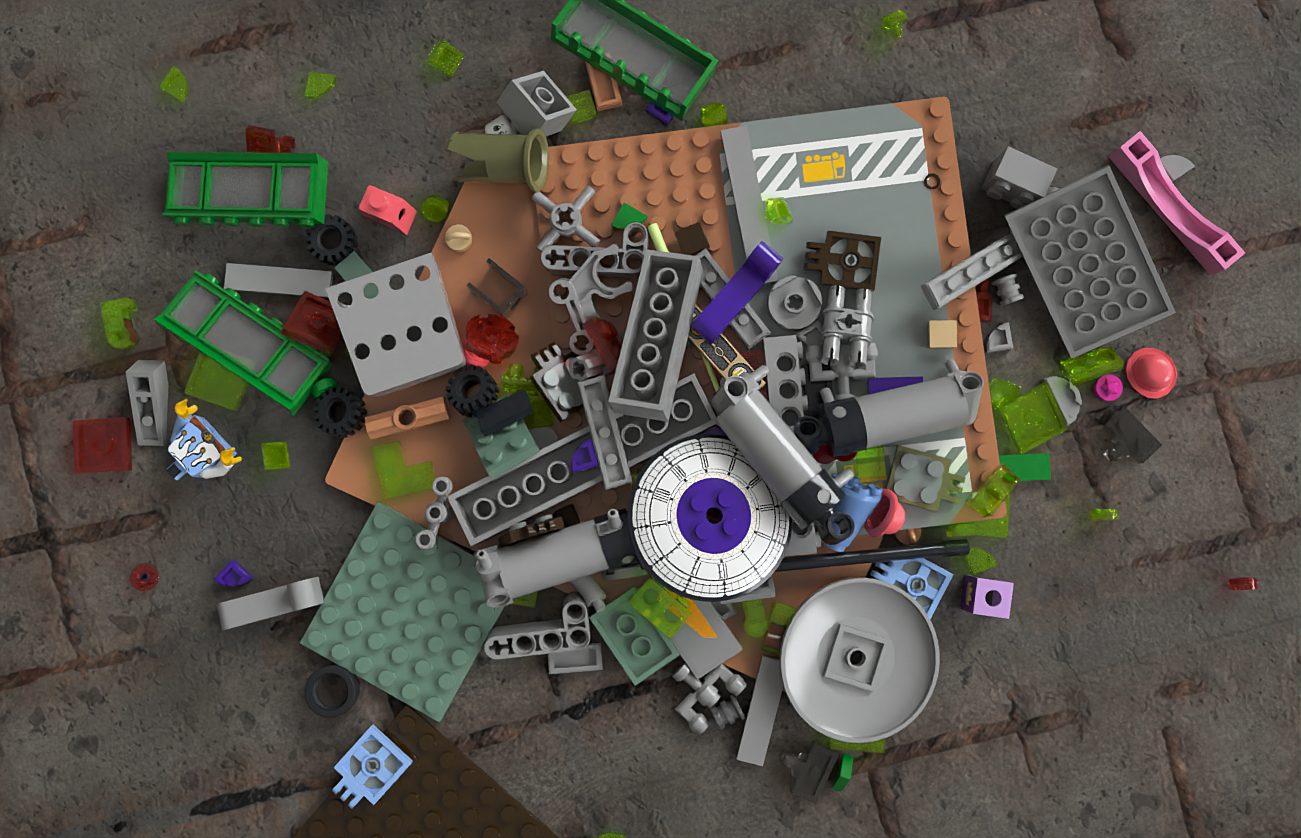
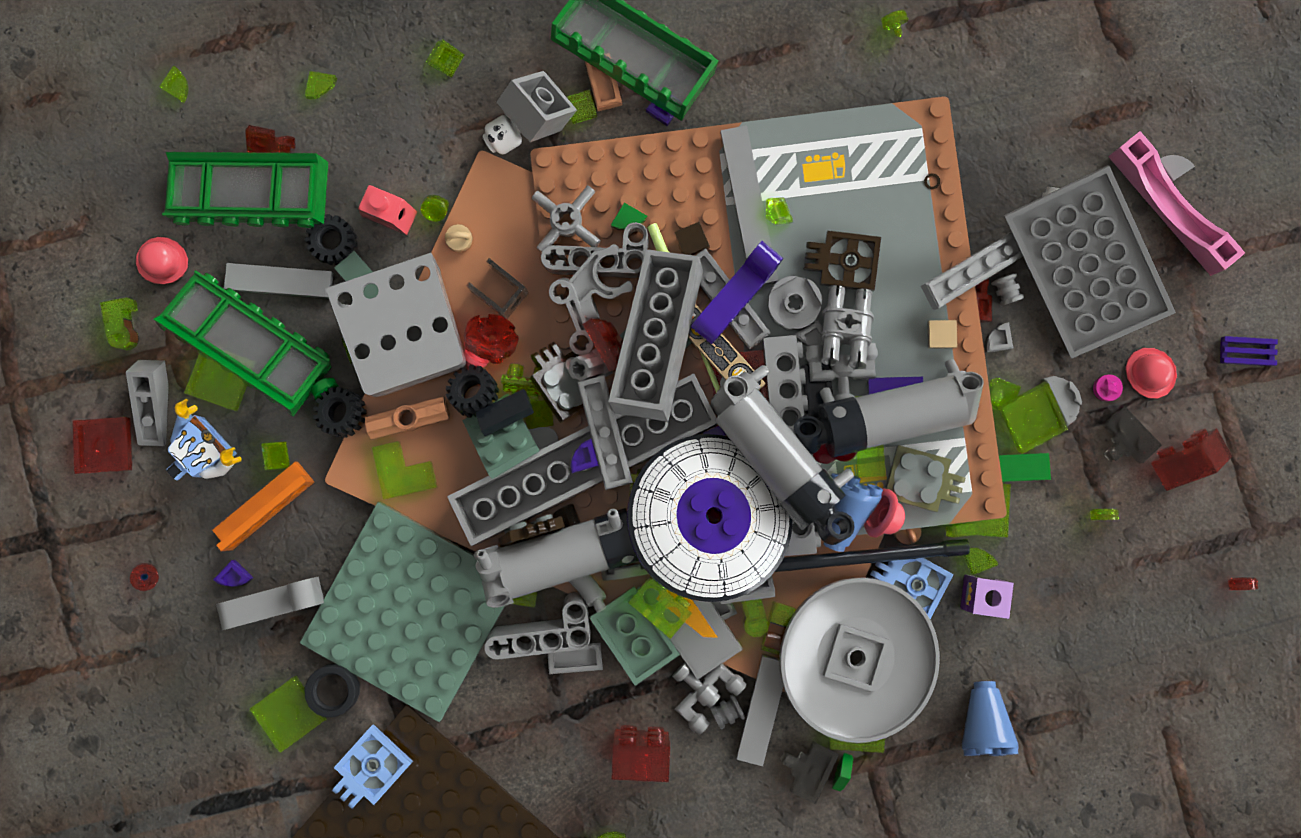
(161, 260): none -> coral hat
(262, 507): none -> orange fence
(286, 714): none -> clear neon green tile
(314, 324): clear red plate -> none
(436, 513): light grey piece -> none
(503, 157): olive piece -> none
(641, 754): none -> clear red brick
(714, 113): clear neon green tile -> none
(988, 723): none -> medium blue cone
(993, 491): clear neon green leg -> none
(1018, 178): light grey brick -> none
(1091, 365): clear neon green plate -> none
(1197, 458): none -> clear red brick
(1270, 351): none -> dark purple tile

